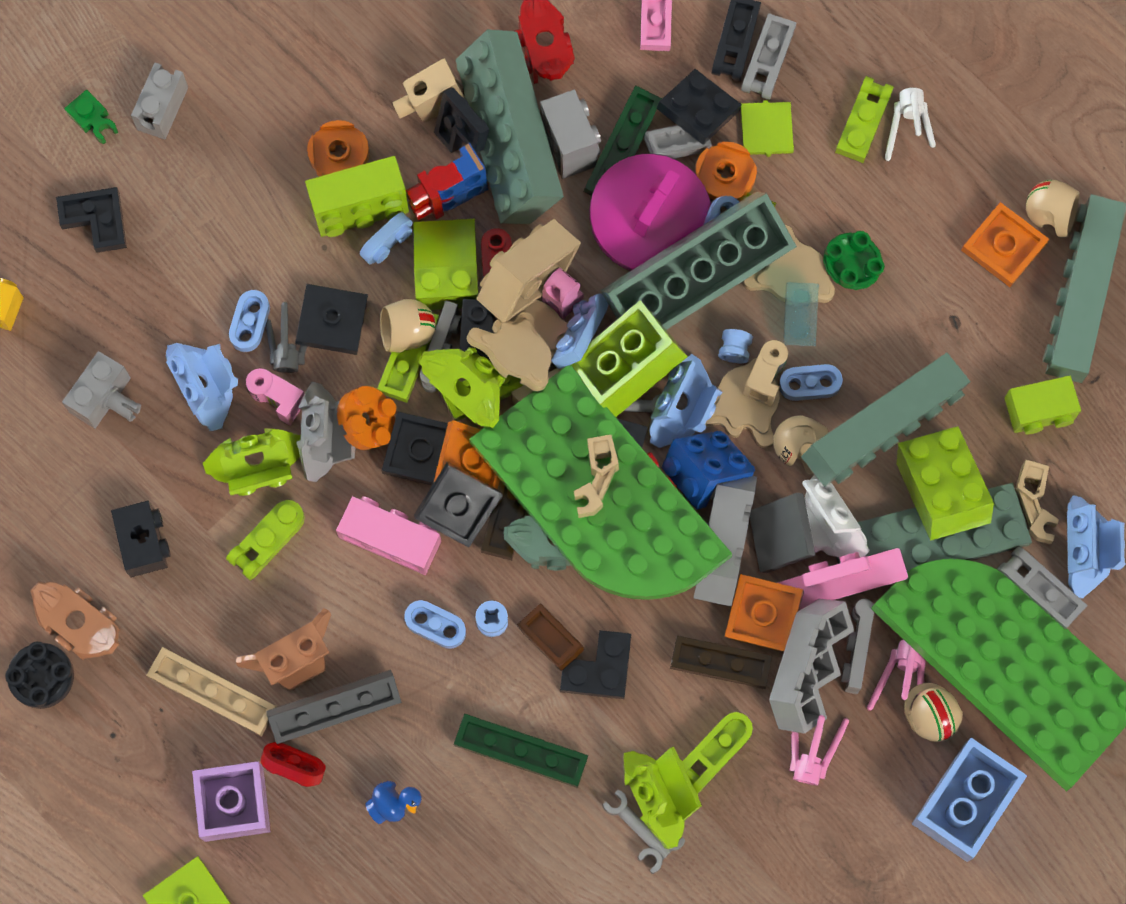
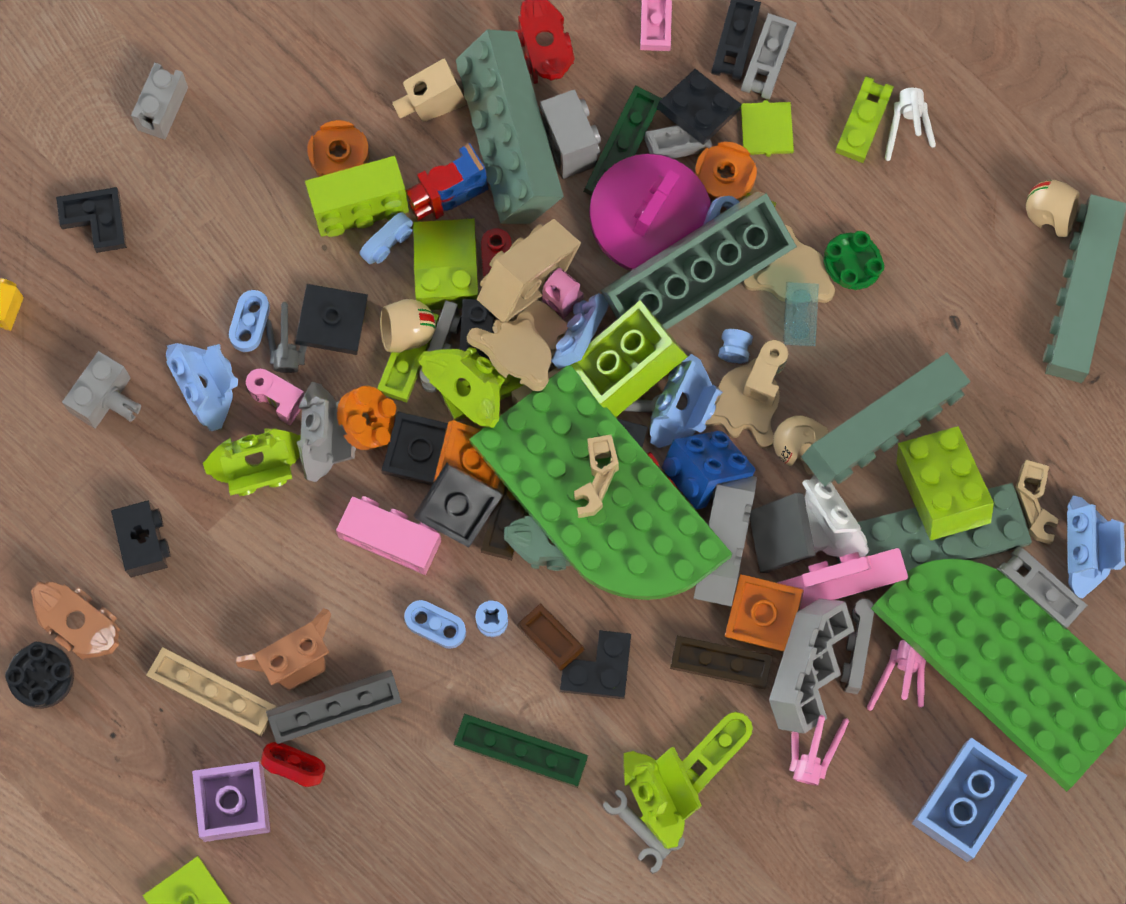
(89, 114): green plate -> none
(268, 538): lime plate -> none
(389, 805): blue animal -> none
(459, 123): black plate -> none
(809, 380): light blue plate -> none
(933, 713): tan helmet -> none
(1005, 244): orange plate -> none
(1042, 405): lime brick -> none

